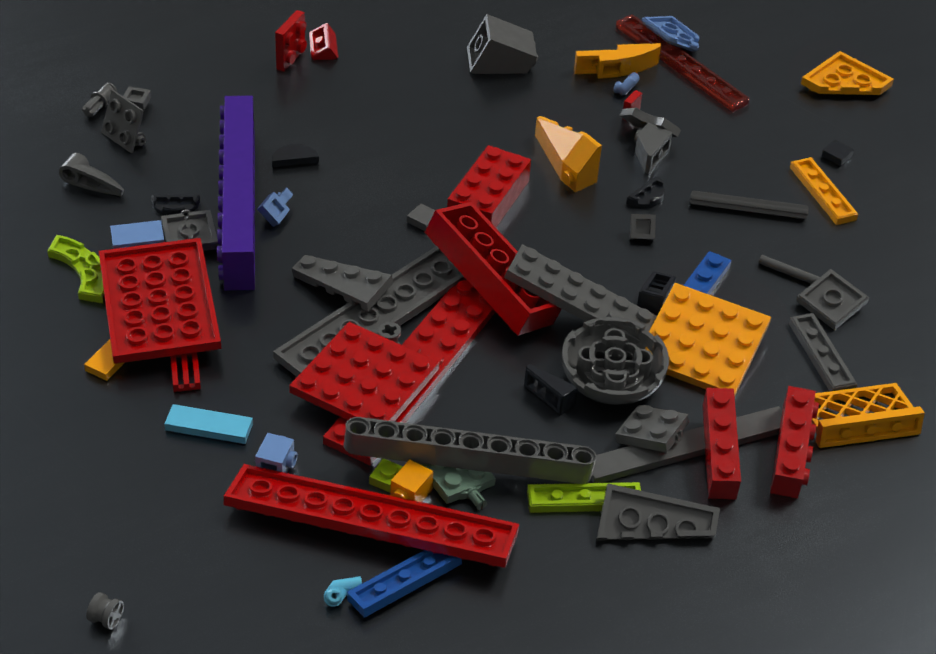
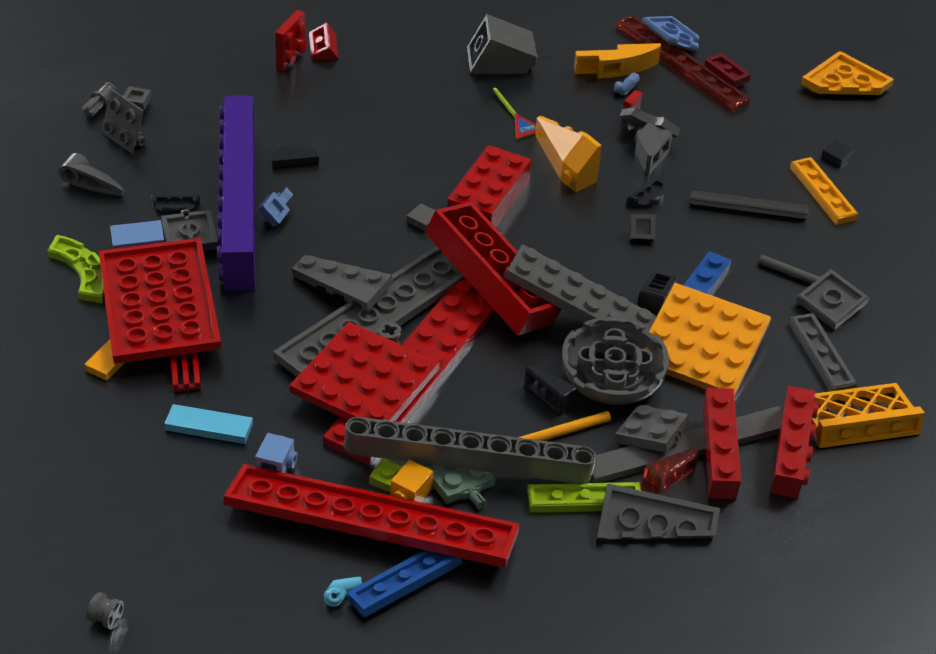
(523, 126): none -> piece
(570, 427): none -> light orange bar
(669, 470): none -> clear red slope
(727, 69): none -> dark red plate

